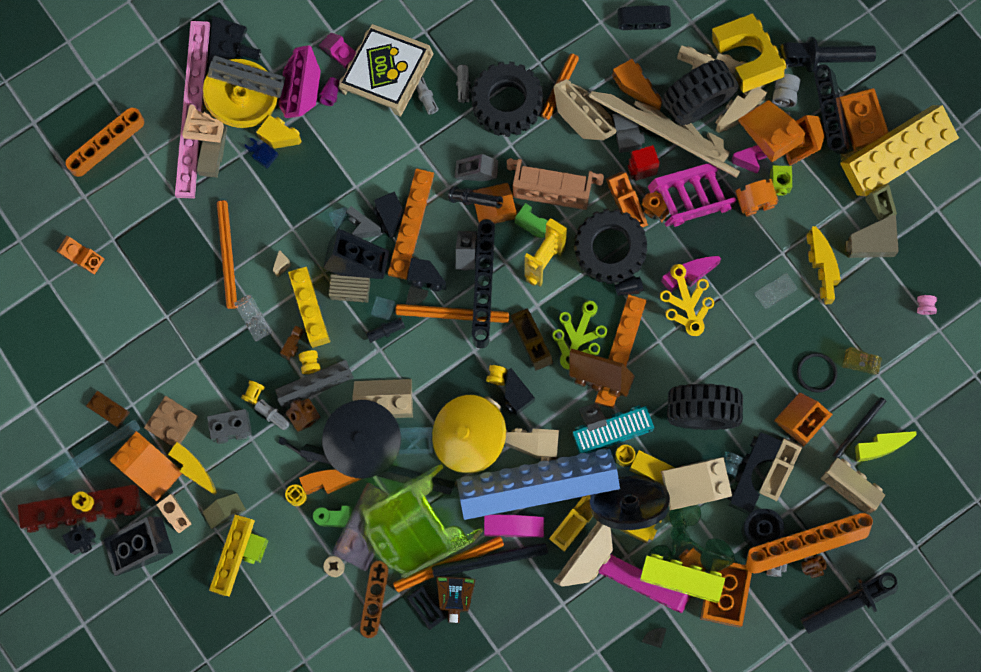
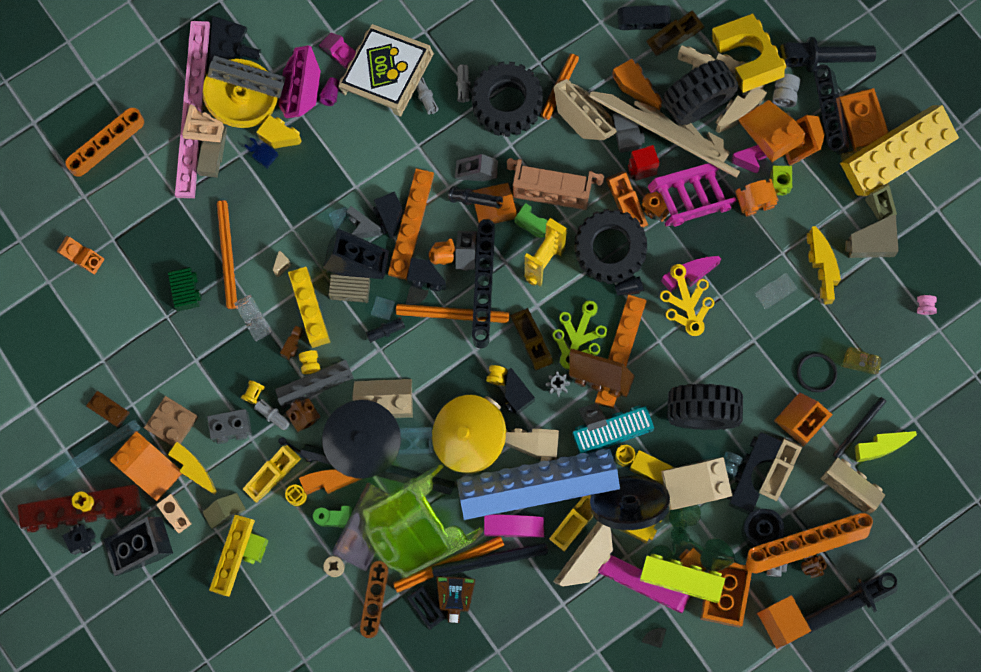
(184, 289): none -> dark green brick
(271, 473): none -> yellow slope
(442, 252): none -> orange piece
(562, 381): none -> light grey gear
(675, 33): none -> dark brown slope
(784, 622): none -> orange slope

